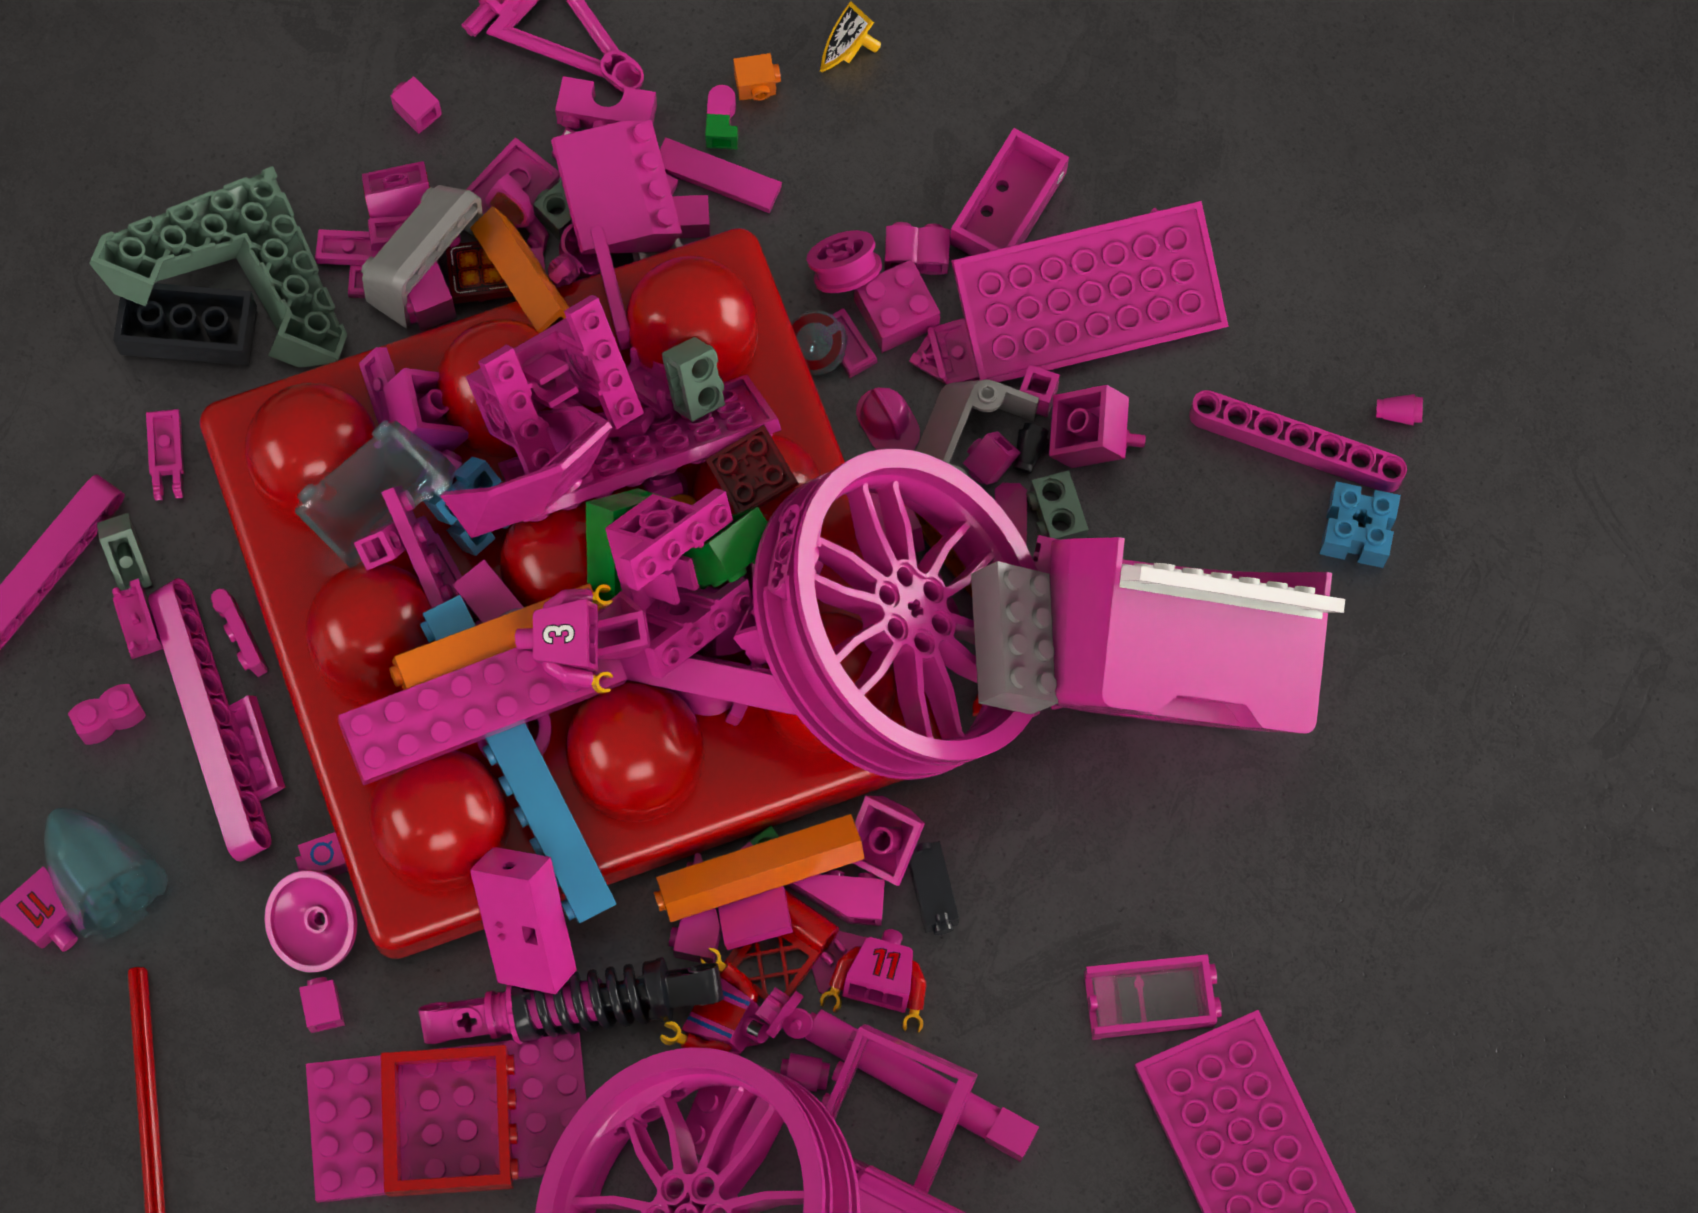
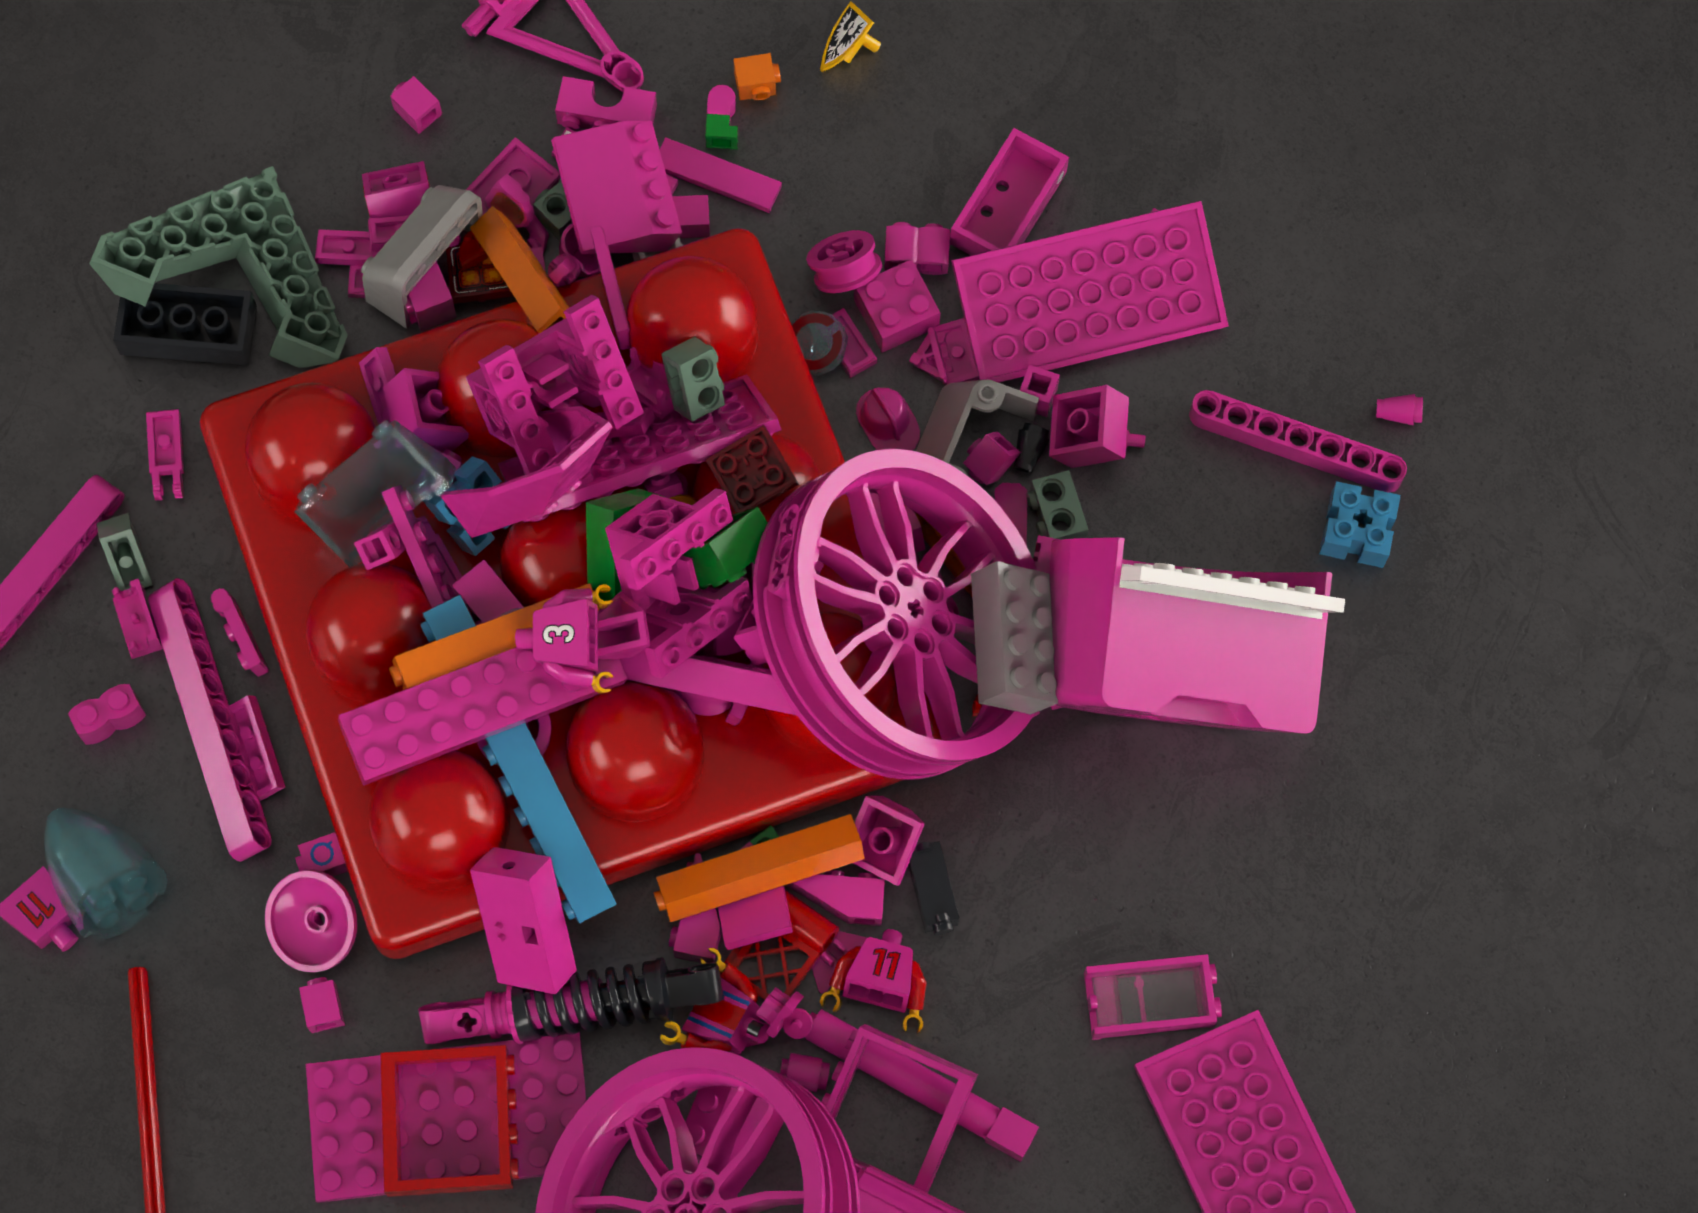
(471, 251): none -> red tile

